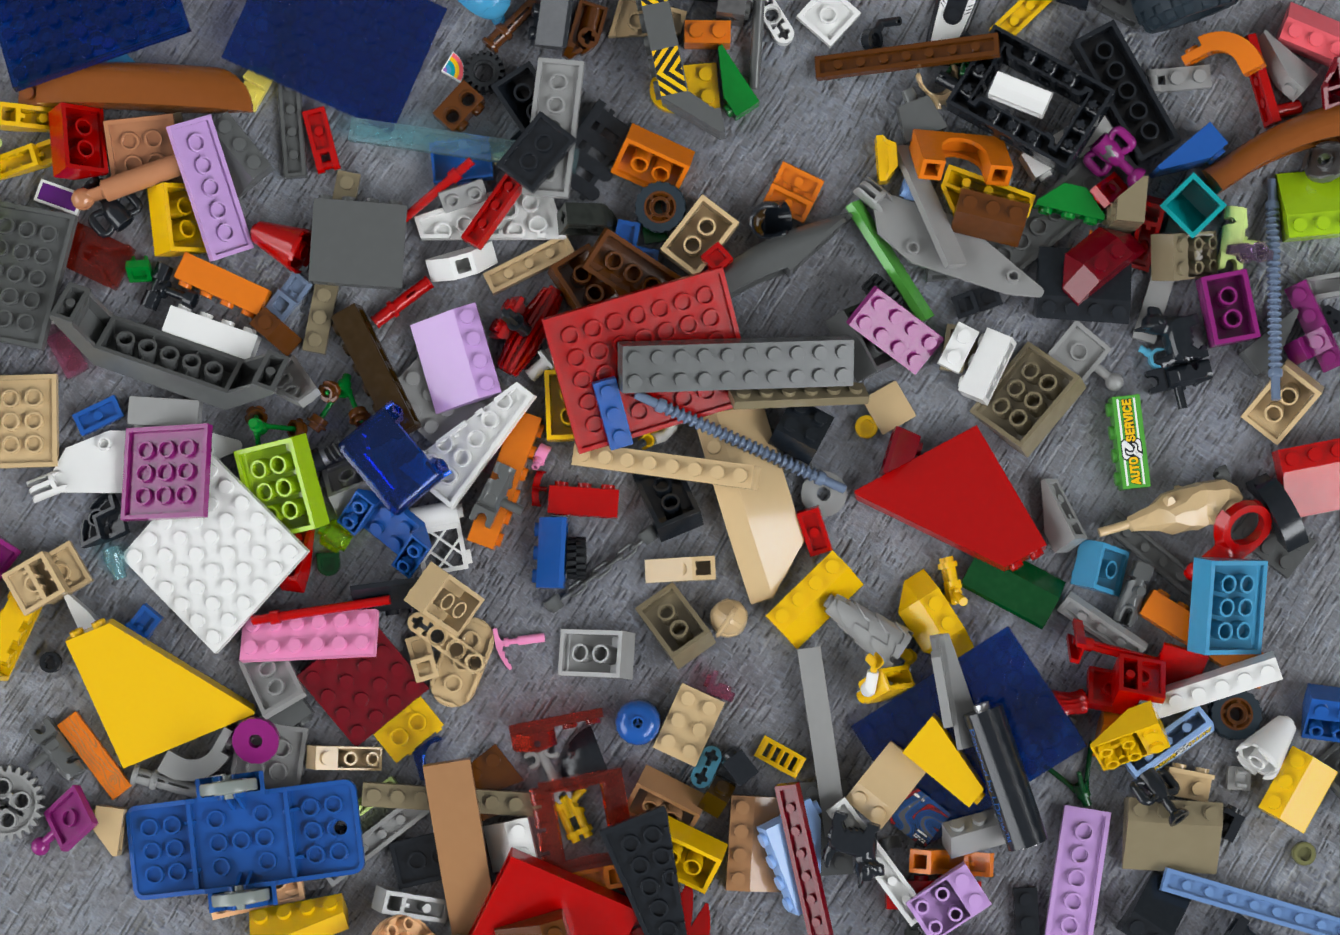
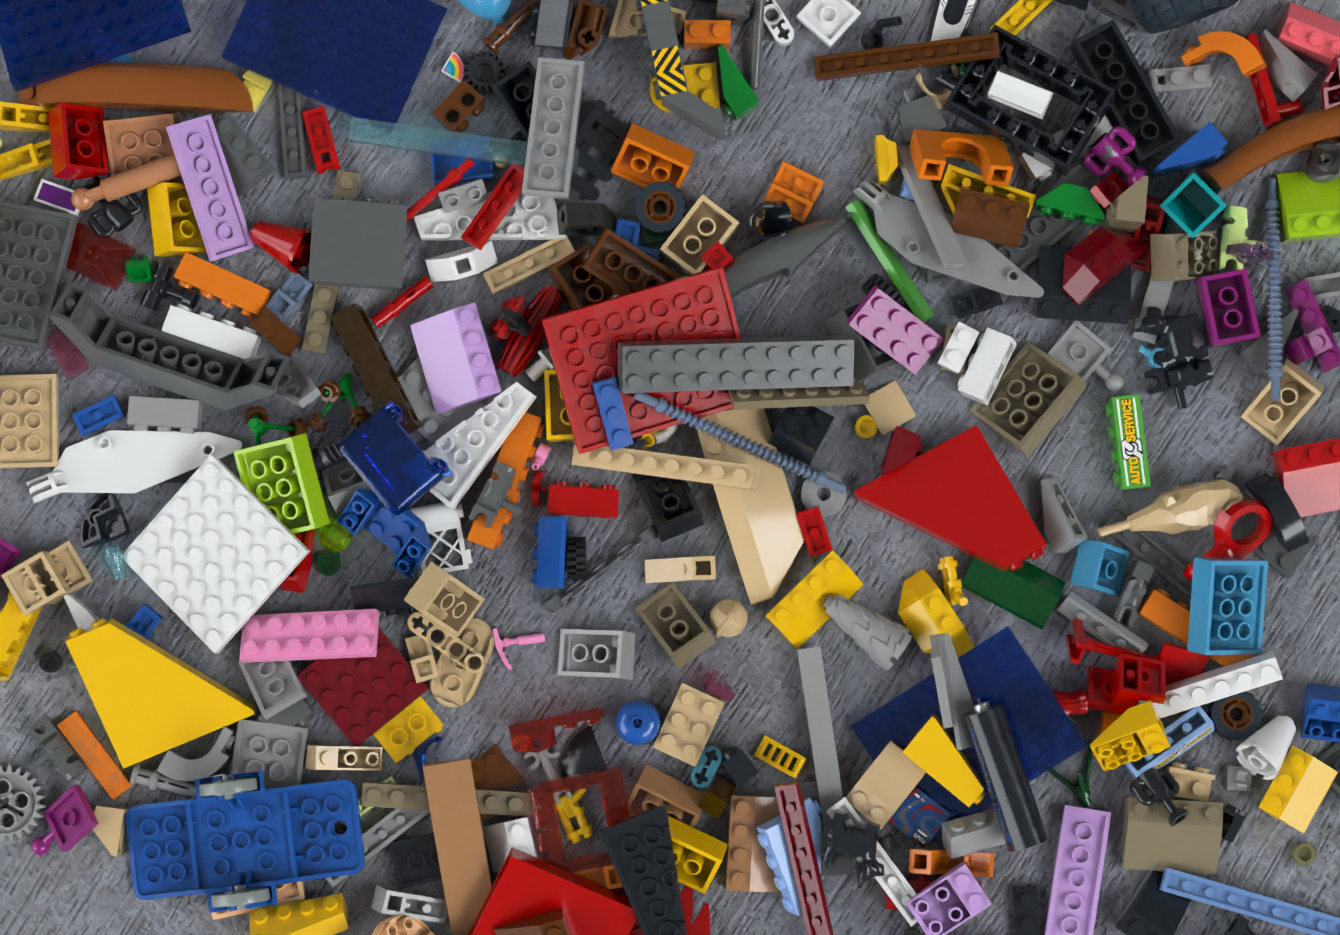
(166, 472): magenta plate -> none
(250, 752): magenta tile -> none
(277, 617): red bar -> none
(536, 152): black tile -> none
(886, 682): torso -> none

